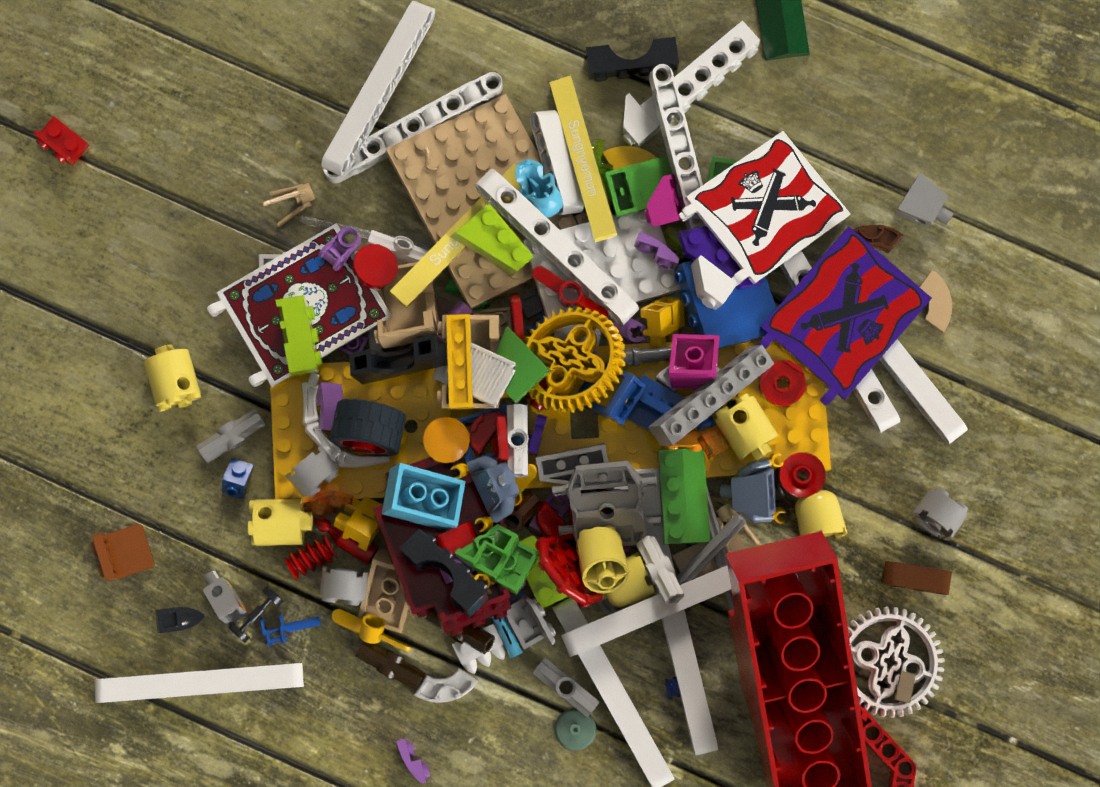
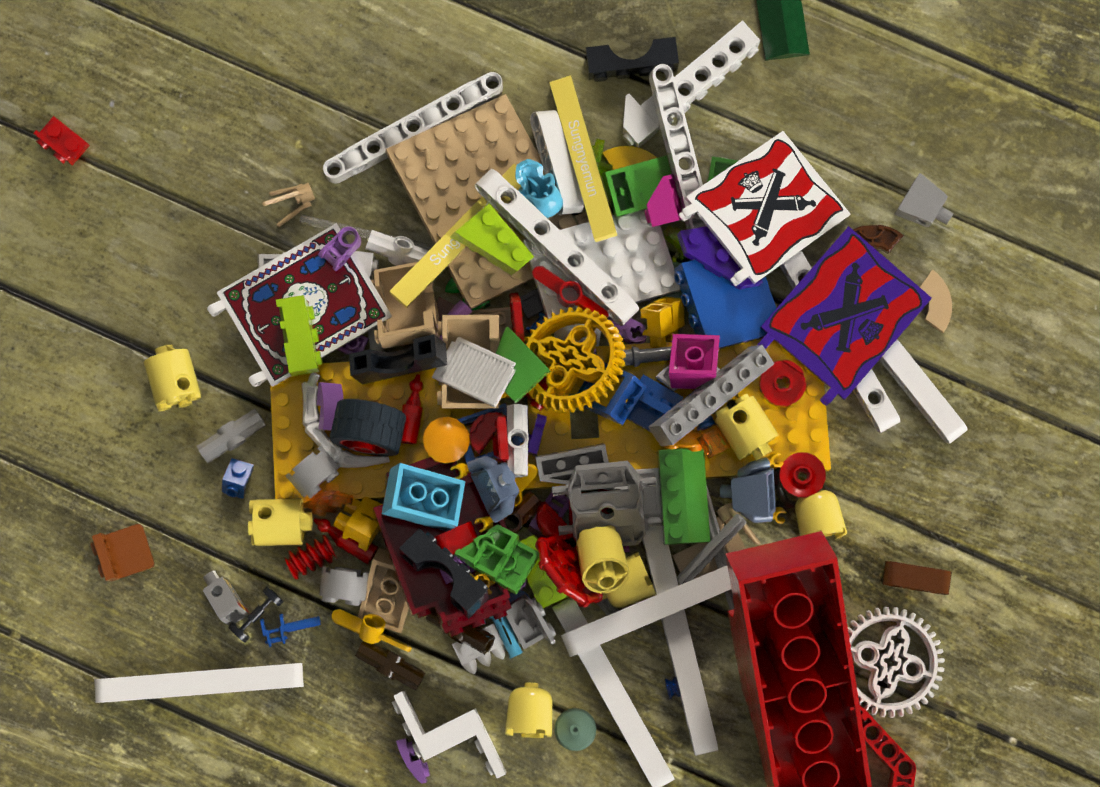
(177, 619): black plate -> none
(375, 266): red tile -> none
(378, 88): white beam -> none
(413, 412): none -> red wheel
(446, 688): white tile -> none
(448, 734): none -> white bracket
(459, 361): yellow plate -> none
(529, 712): none -> light yellow cylinder
(578, 698): light grey piece -> none
(660, 570): white piece -> none
(663, 255): medium lavender slope -> none
(711, 283): white slope -> none
(905, 687): dark tan piece -> none
(940, 513): light grey brick -> none

